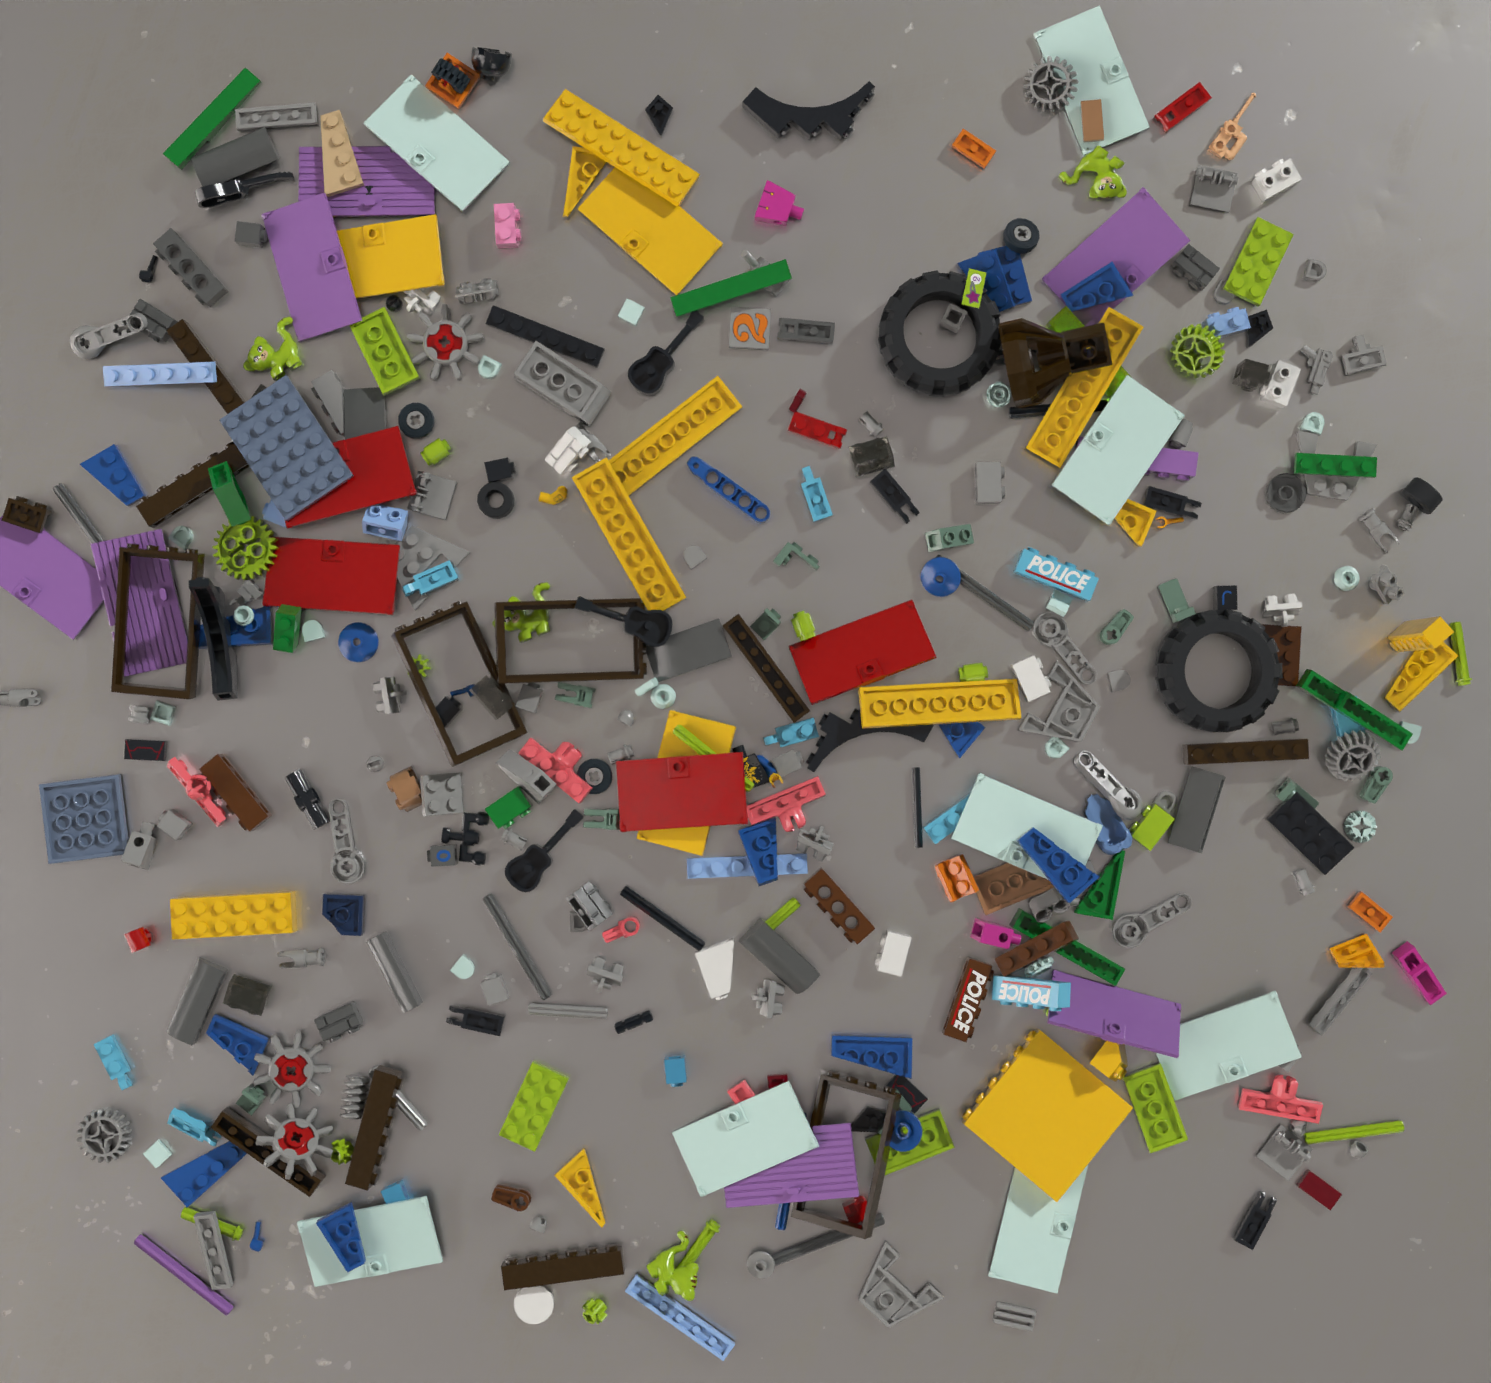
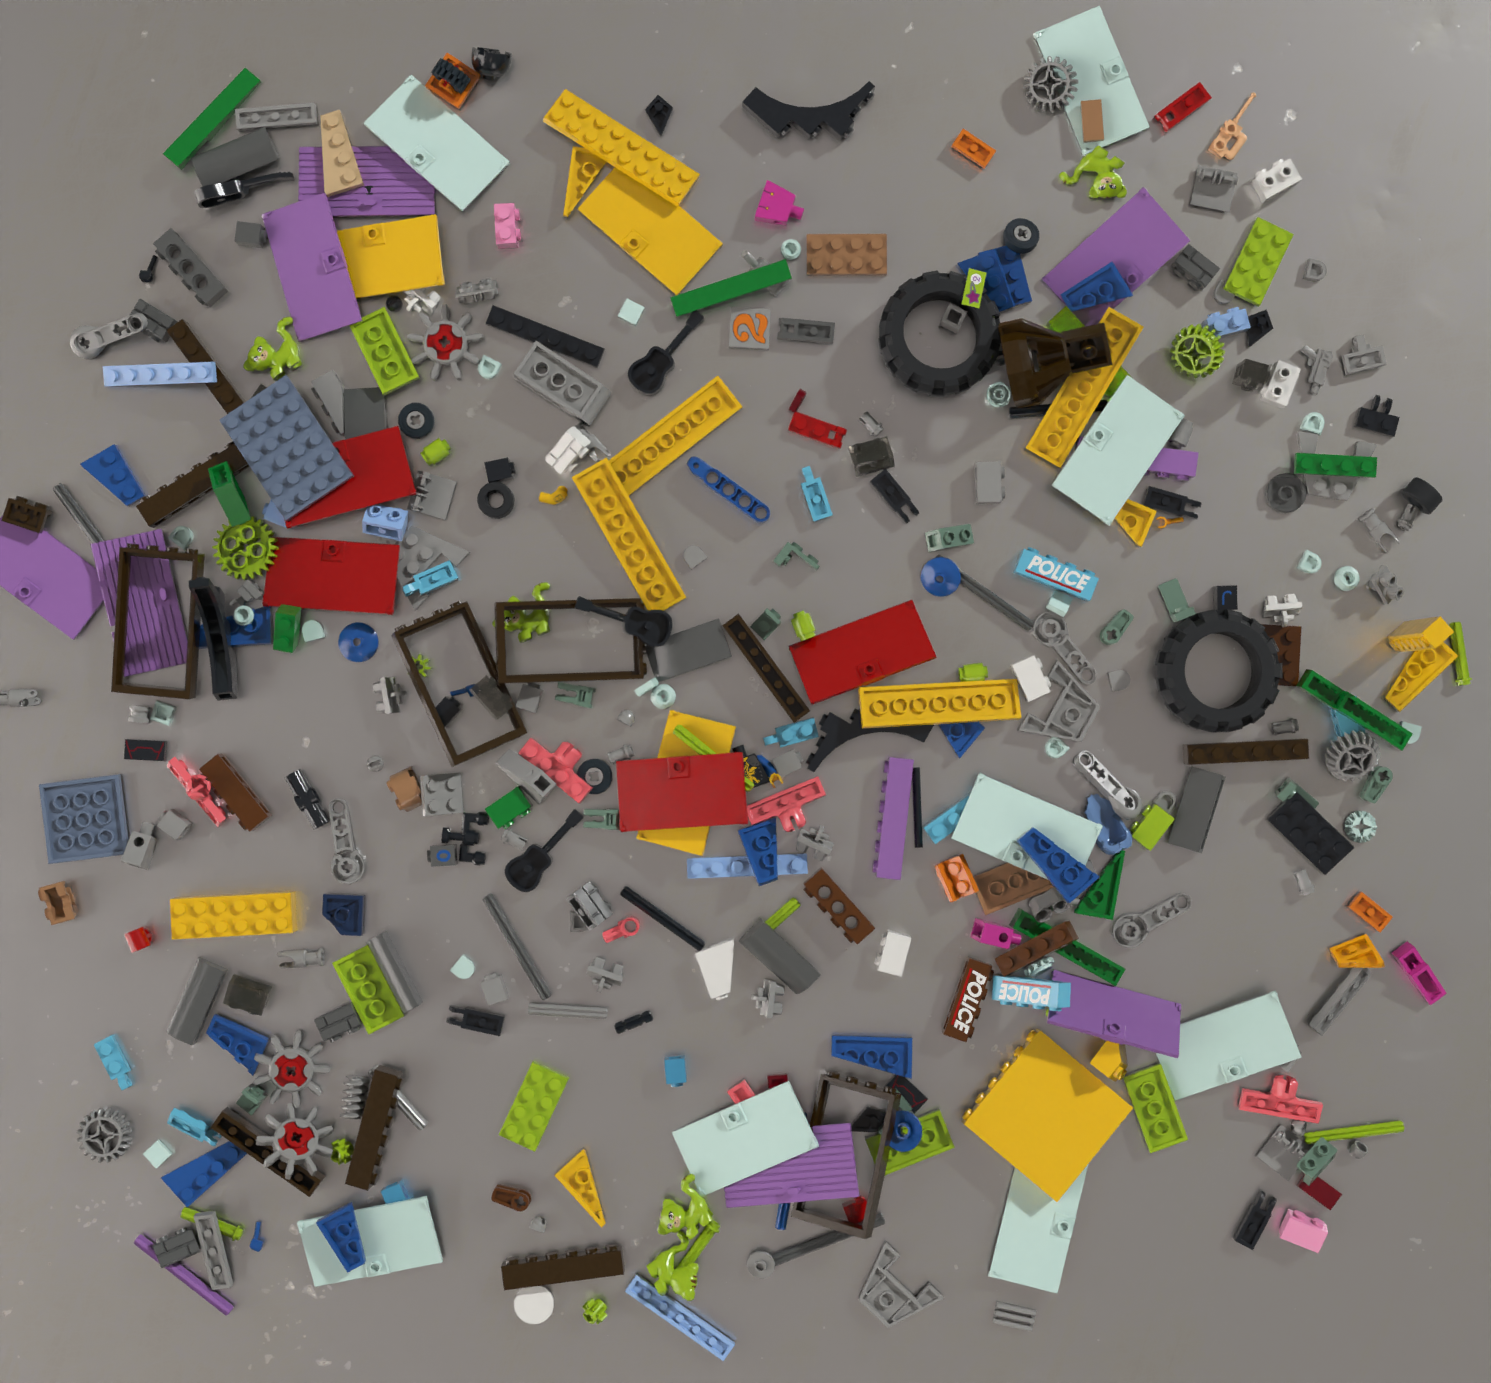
(58, 902): none -> medium nougat cylinder
(176, 1248): none -> dark grey brick
(368, 989): none -> lime plate
(675, 1217): none -> lime animal
(790, 249): none -> light aqua plate
(846, 254): none -> medium nougat plate
(894, 818): none -> medium lavender brick
(1303, 1230): none -> bright pink brick
(1309, 562): none -> light aqua tile
(1316, 1160): none -> sand green bracket
(1376, 421): none -> black hinge

